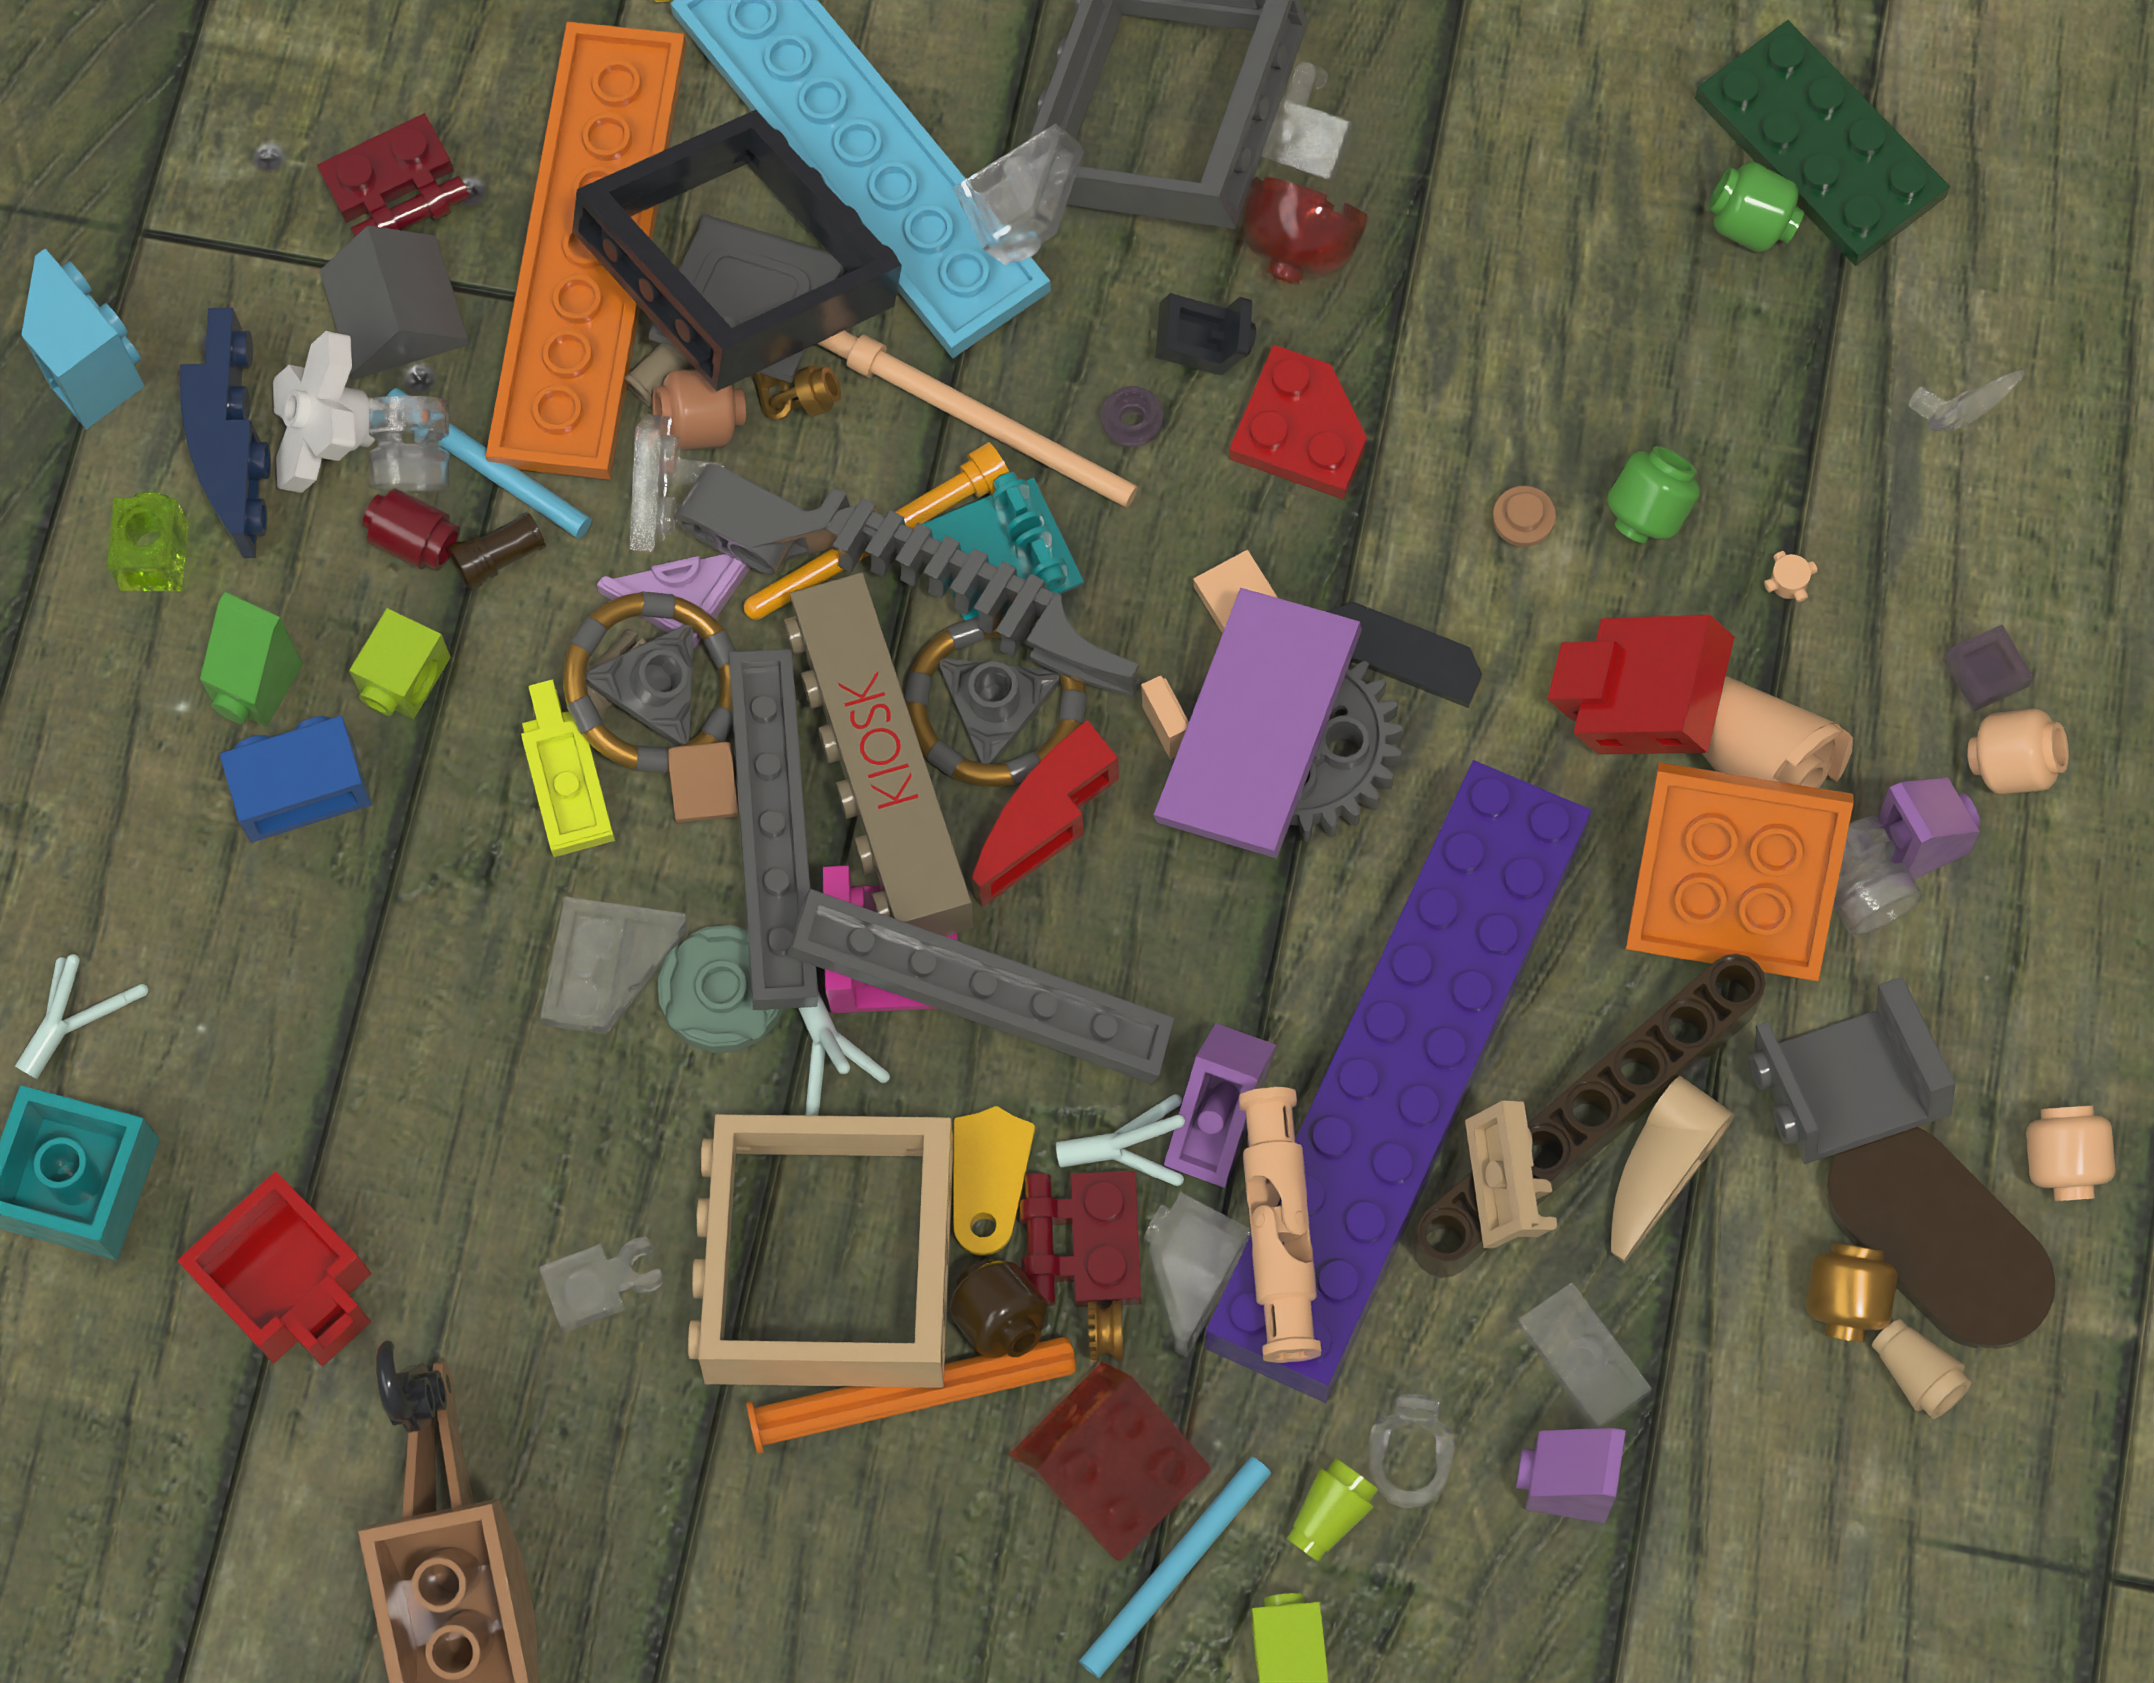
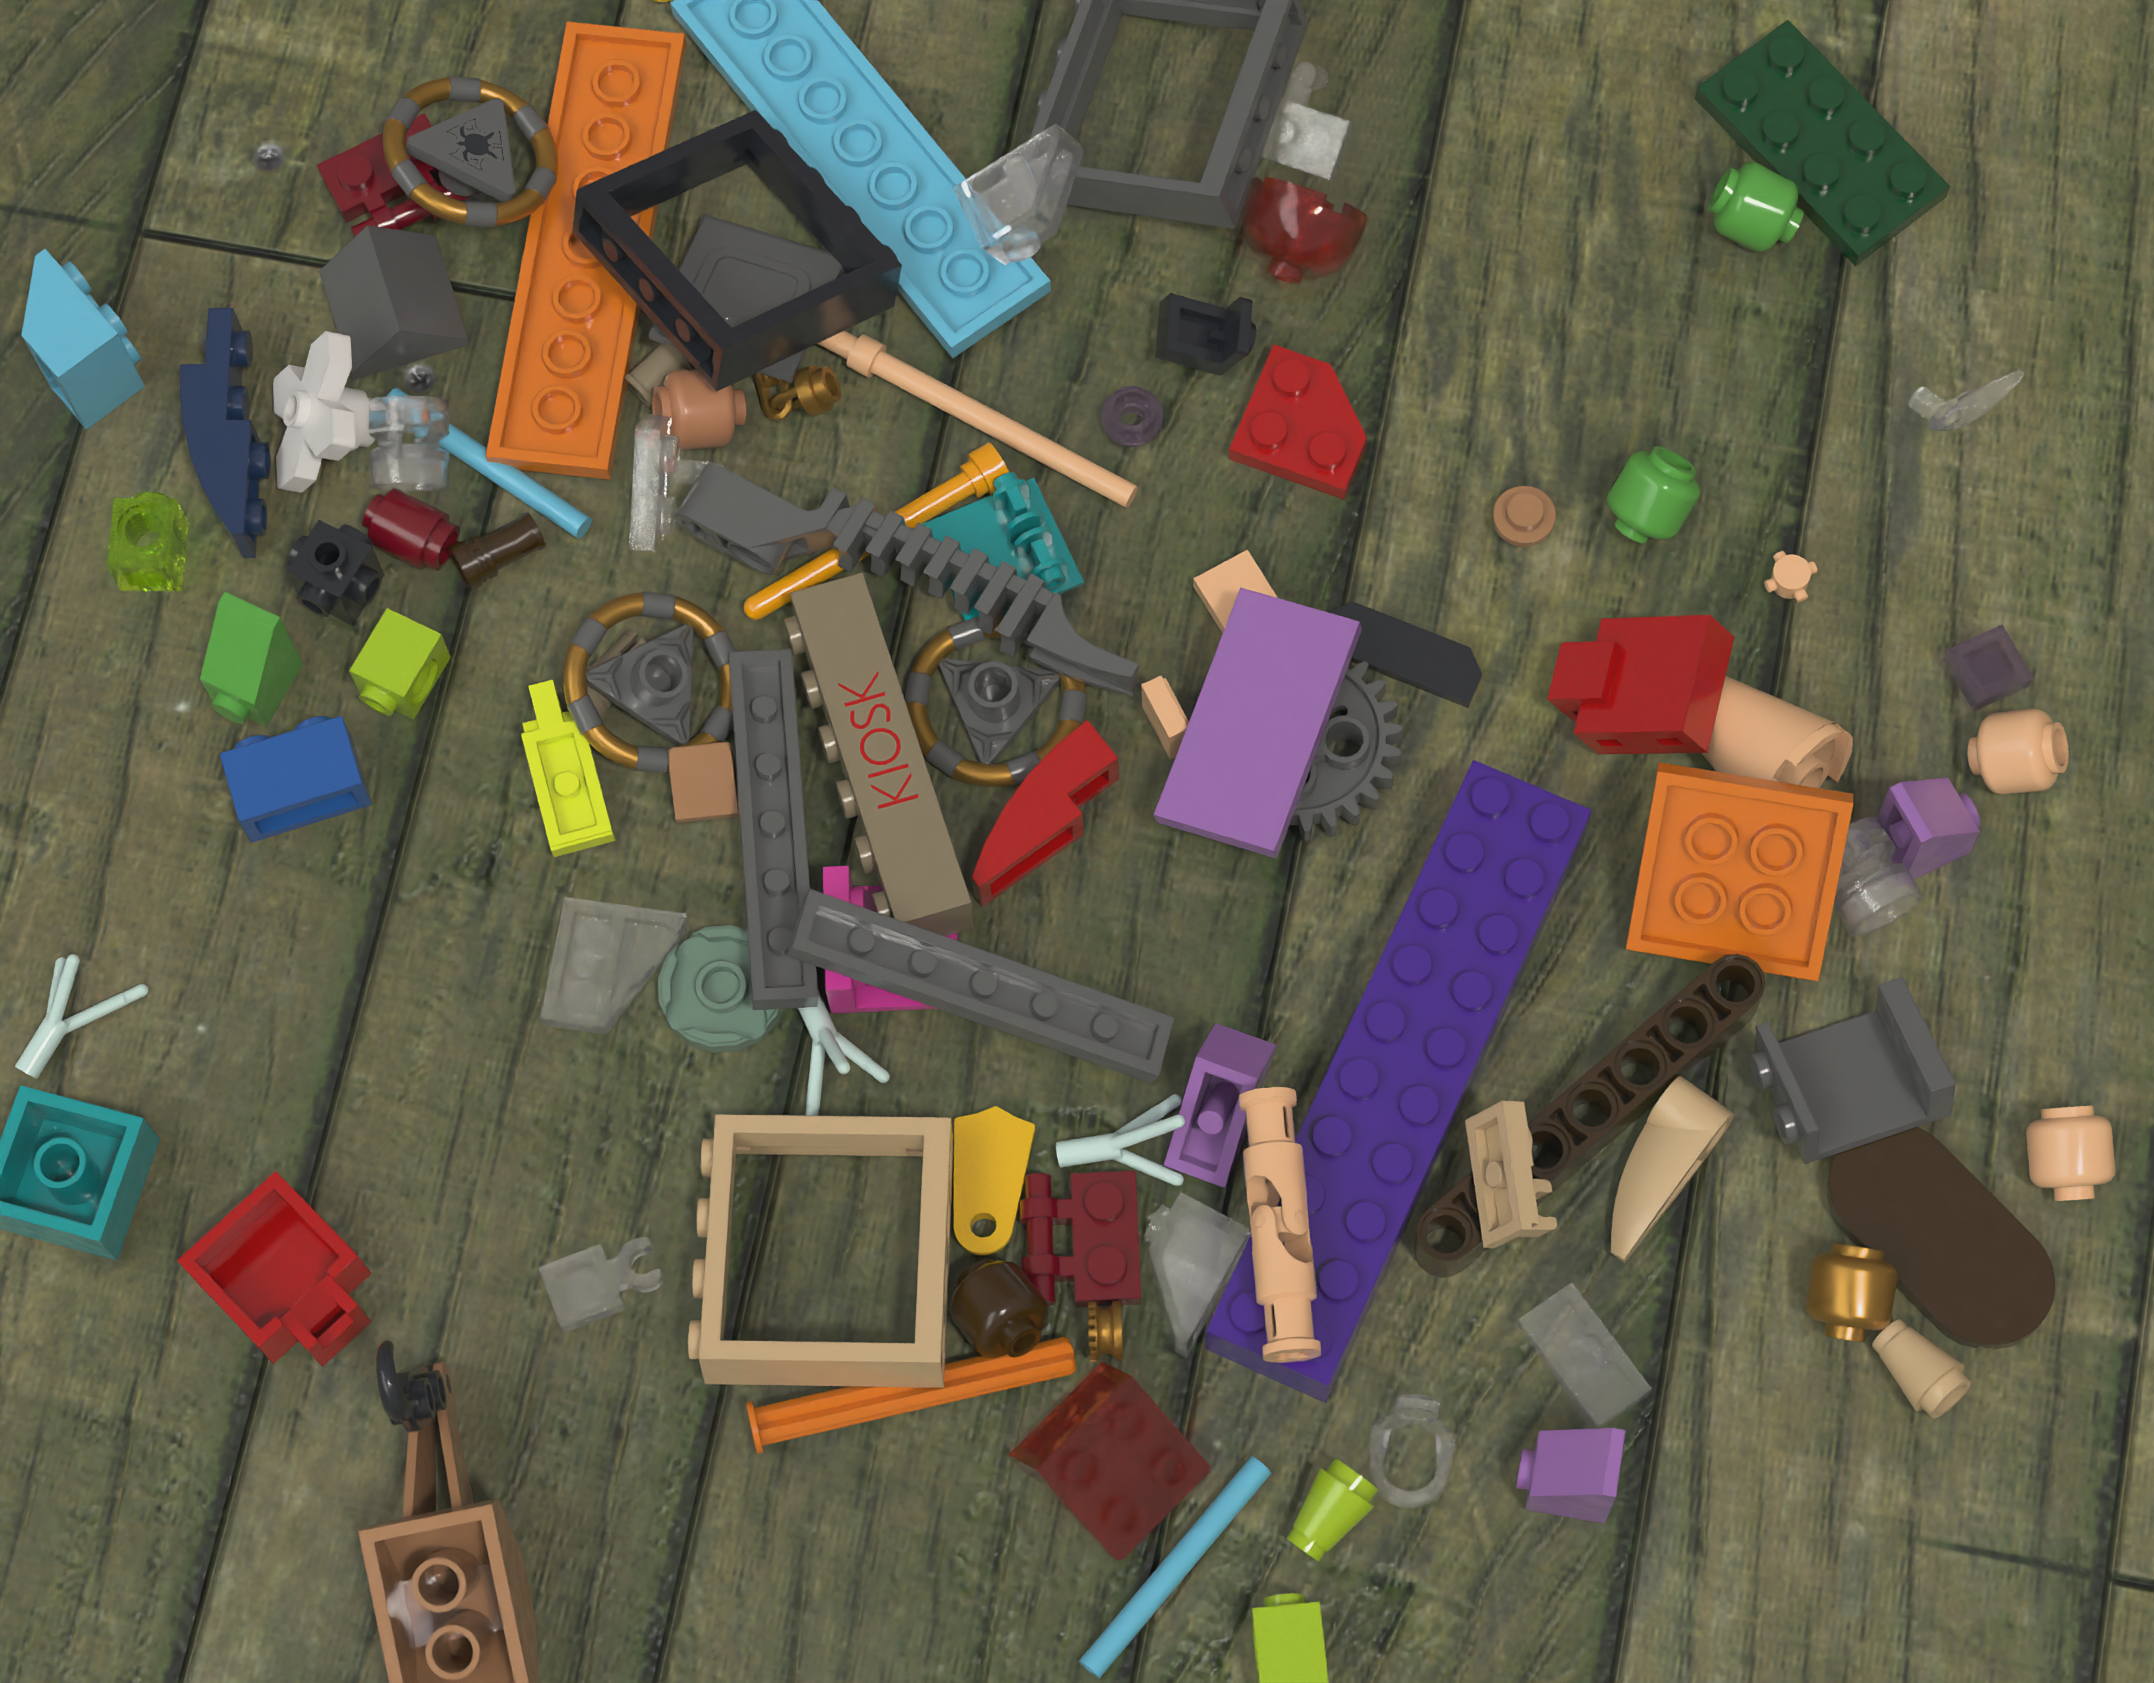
(335, 571): none -> black brick
(469, 152): none -> dark grey piece
(701, 581): lavender tile -> none

